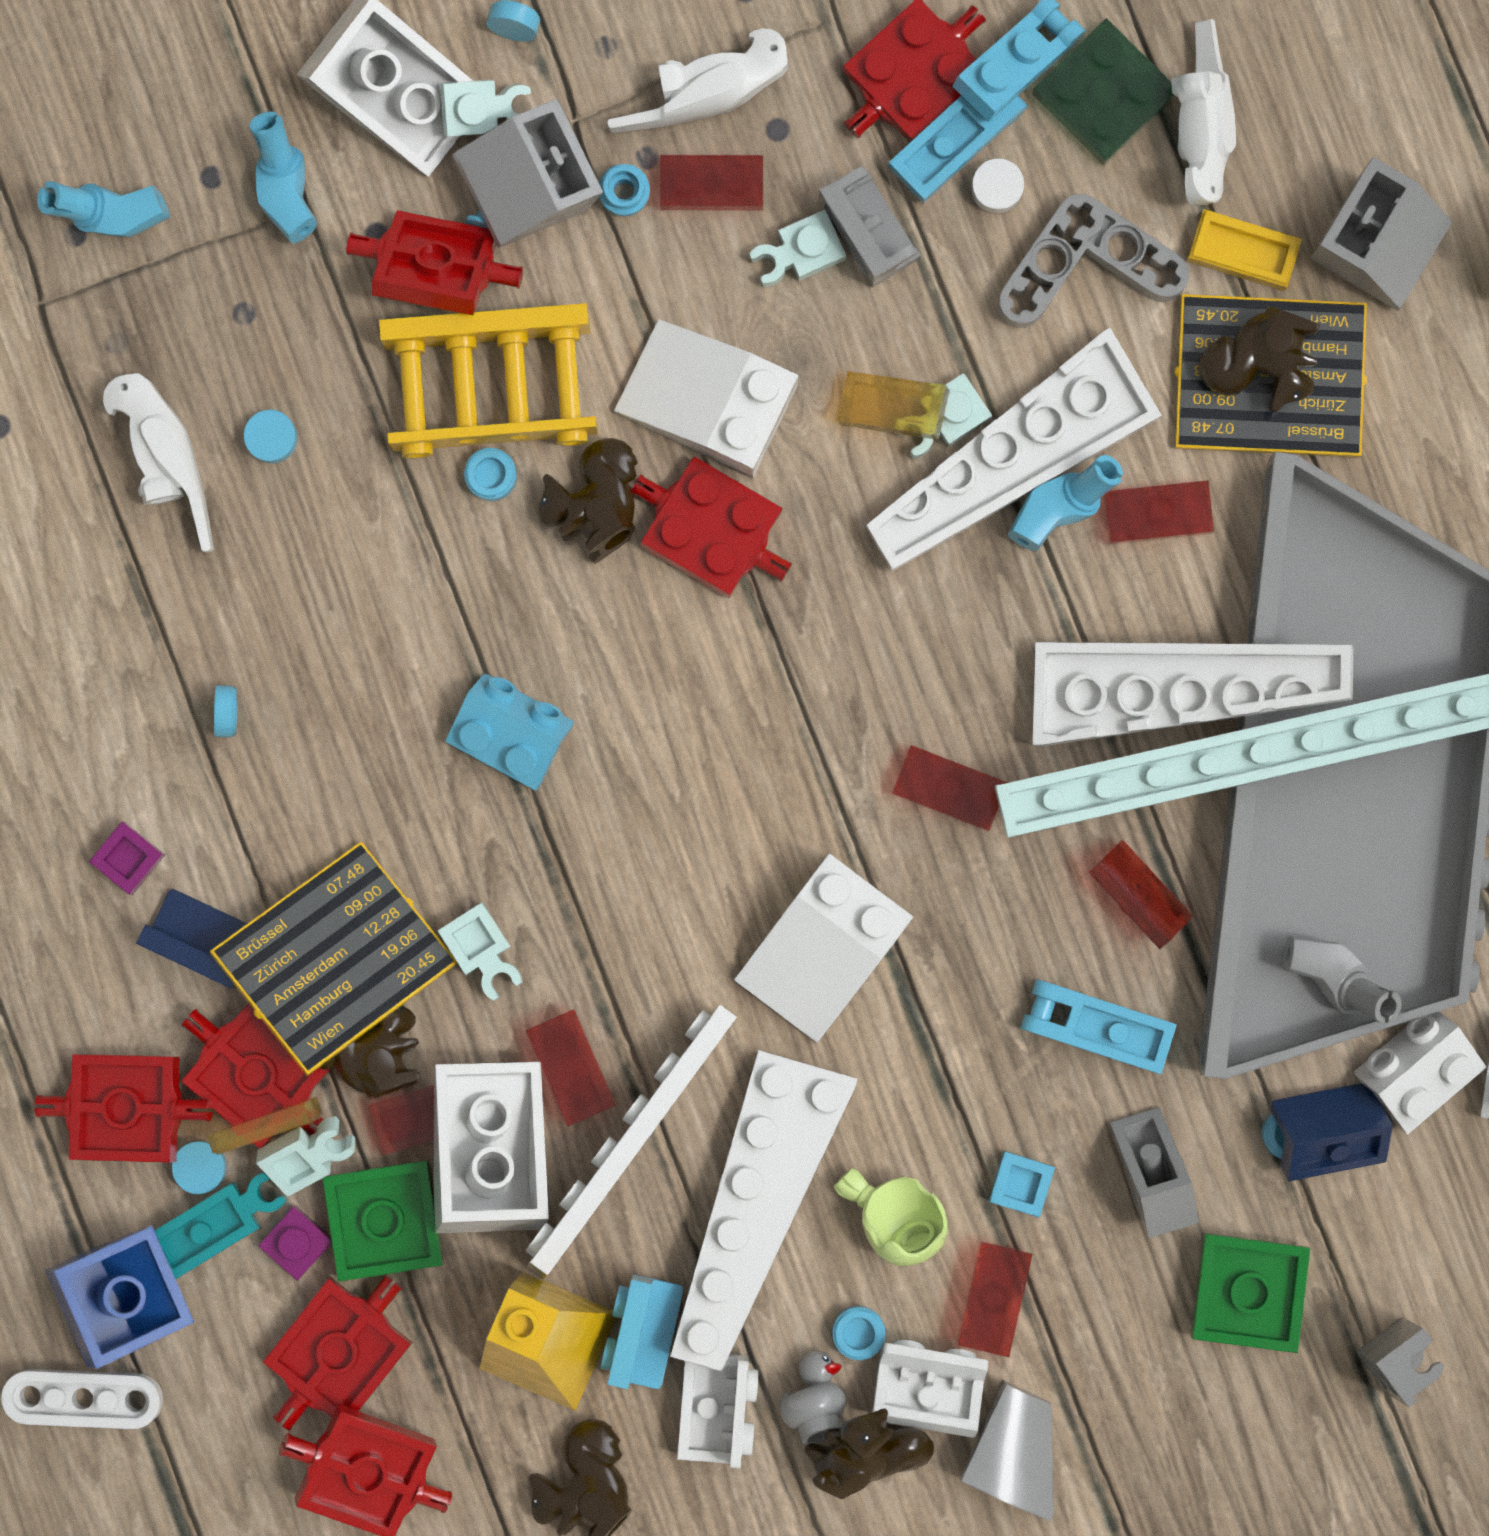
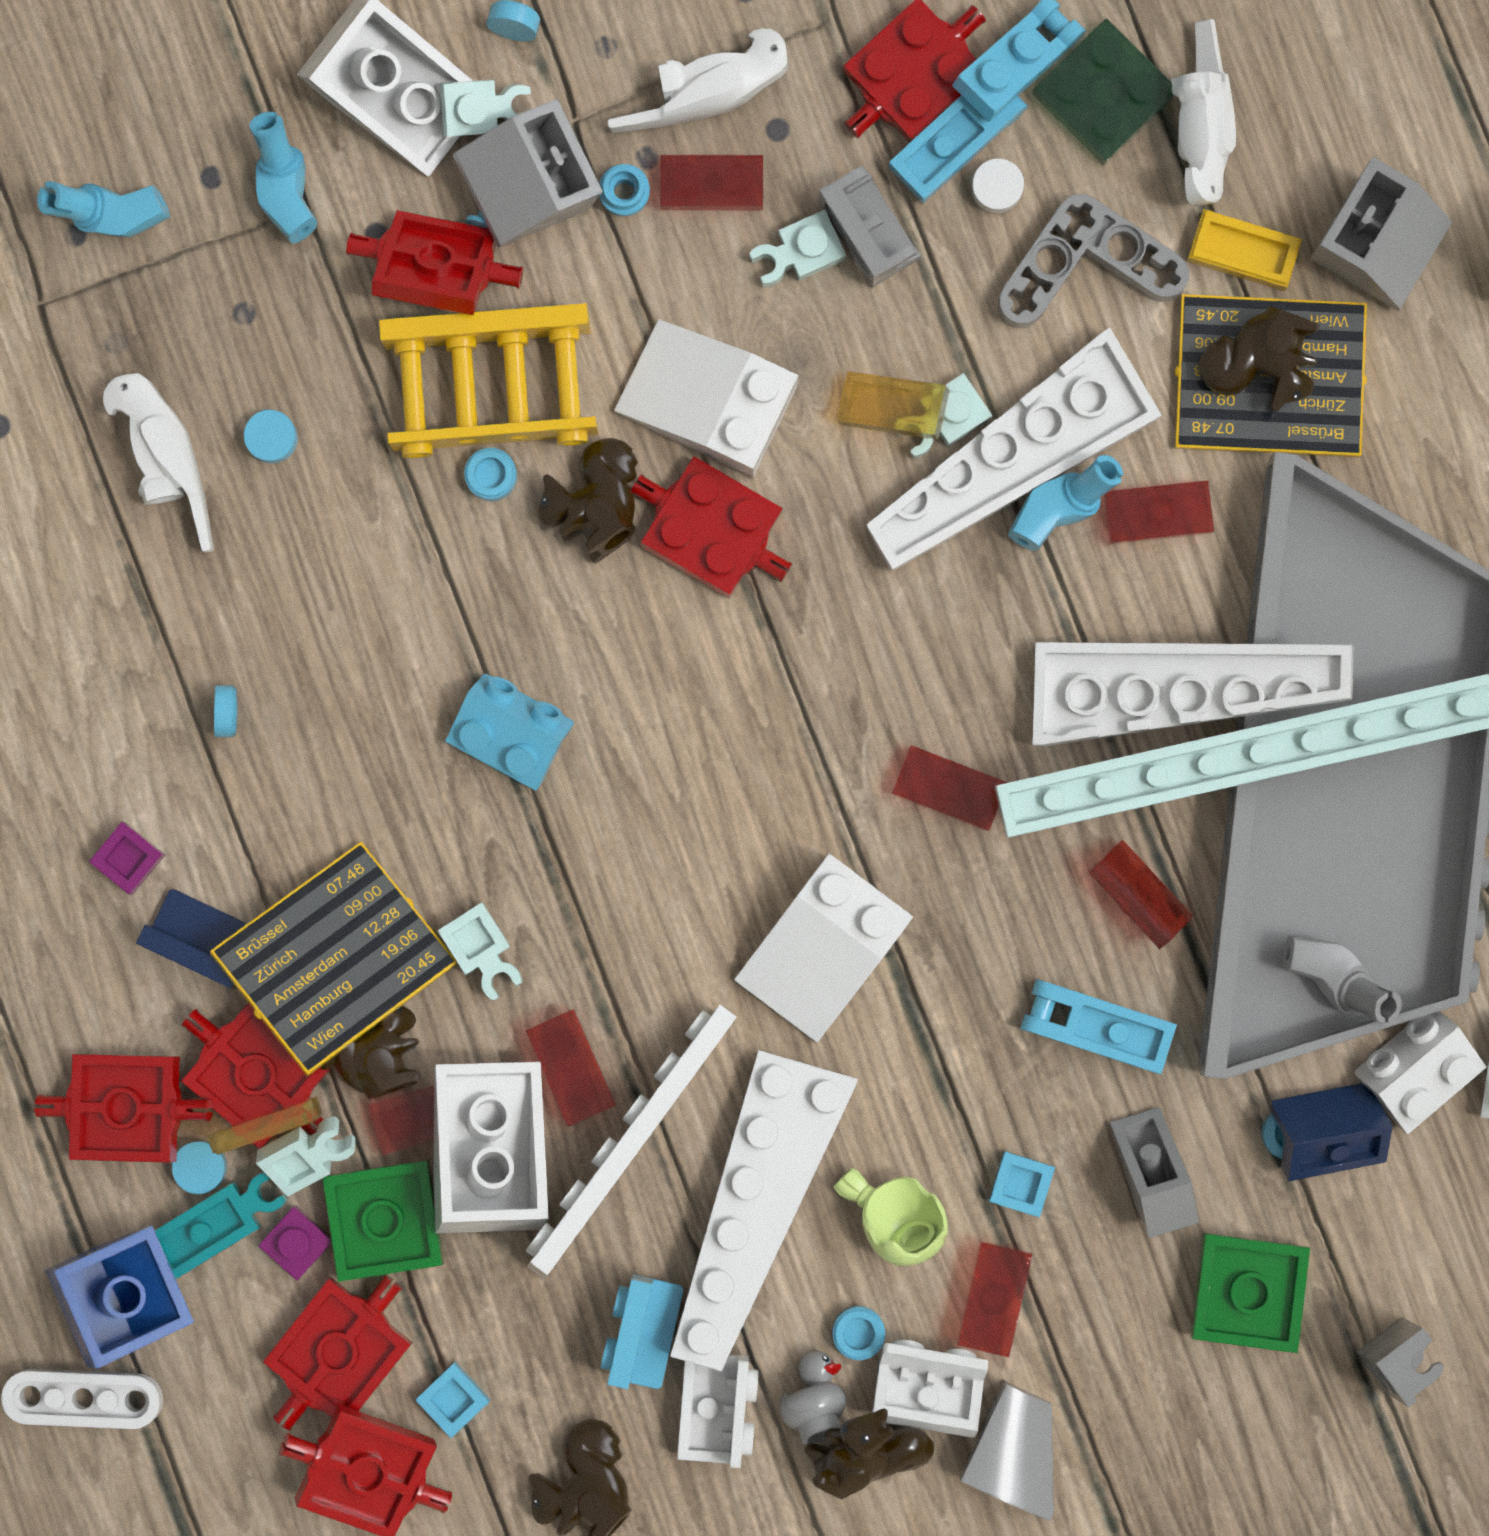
(453, 1399): none -> medium azure tile
(546, 1340): yellow slope -> none

